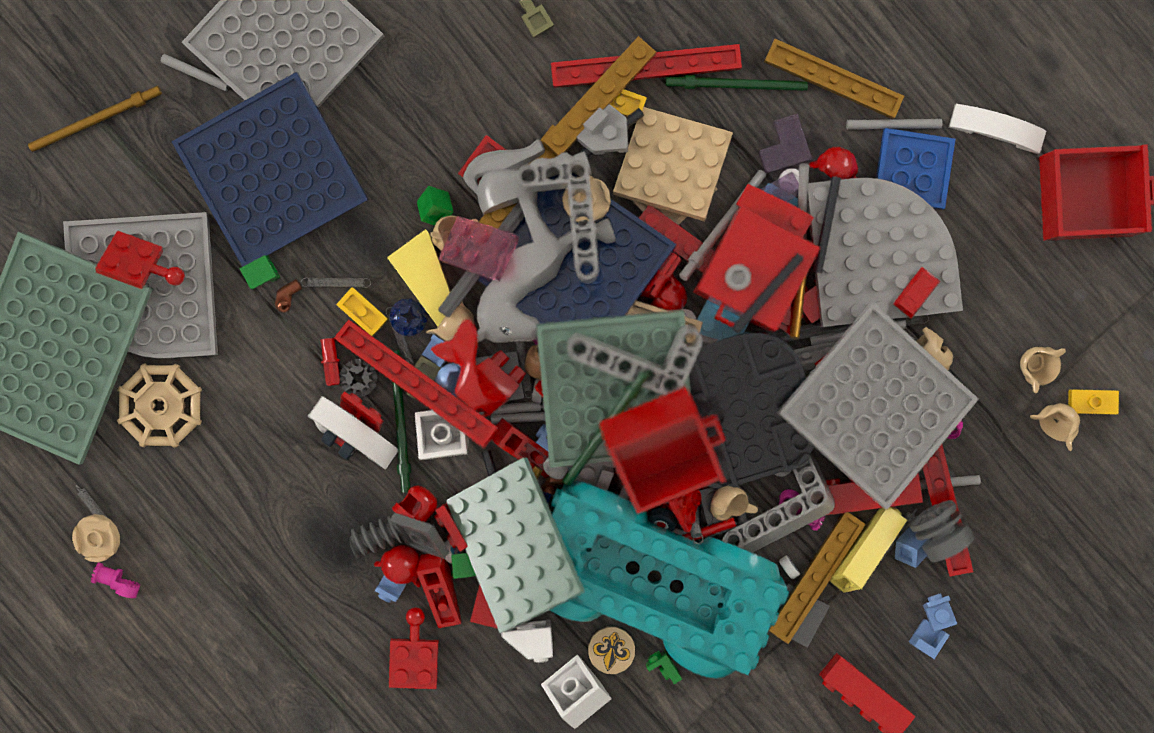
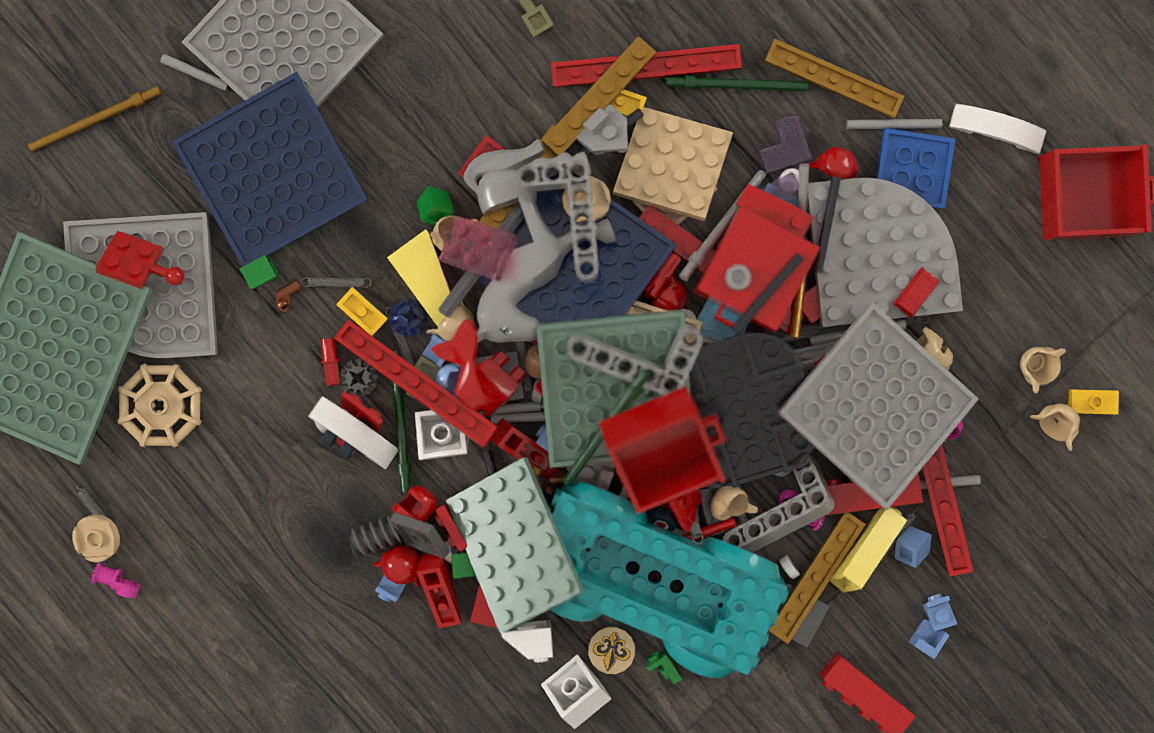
(413, 659): red plate -> none
(555, 472): white tile -> none
(942, 531): dark grey wheel -> none

